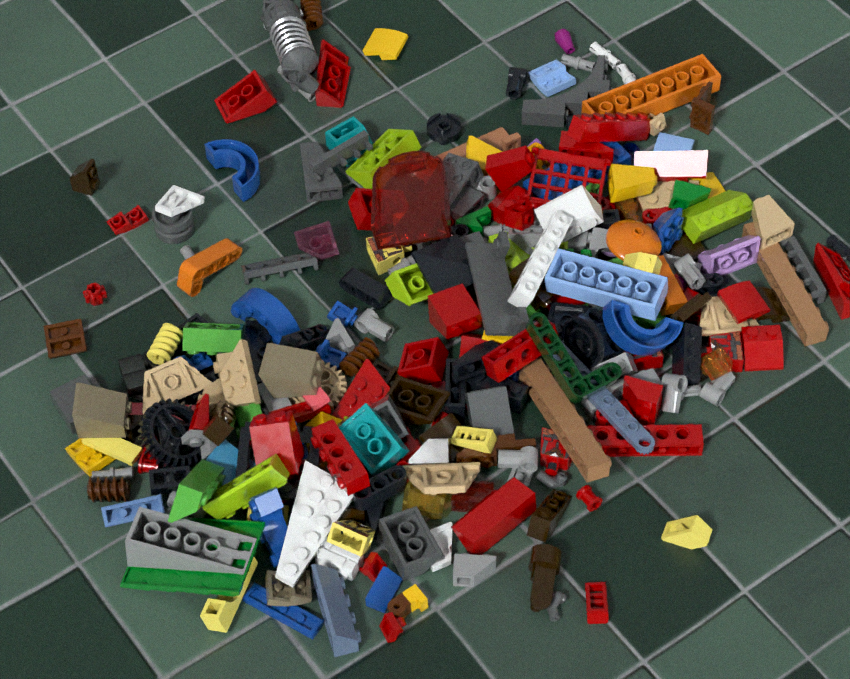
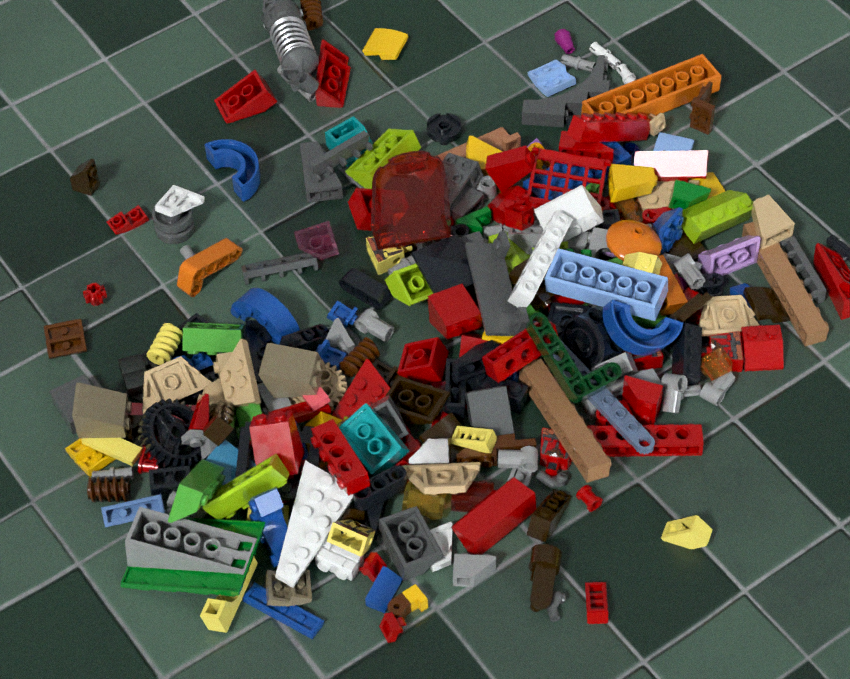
(335, 610): sand blue slope -> none
(516, 79): black piece -> none
(743, 301): red slope -> none

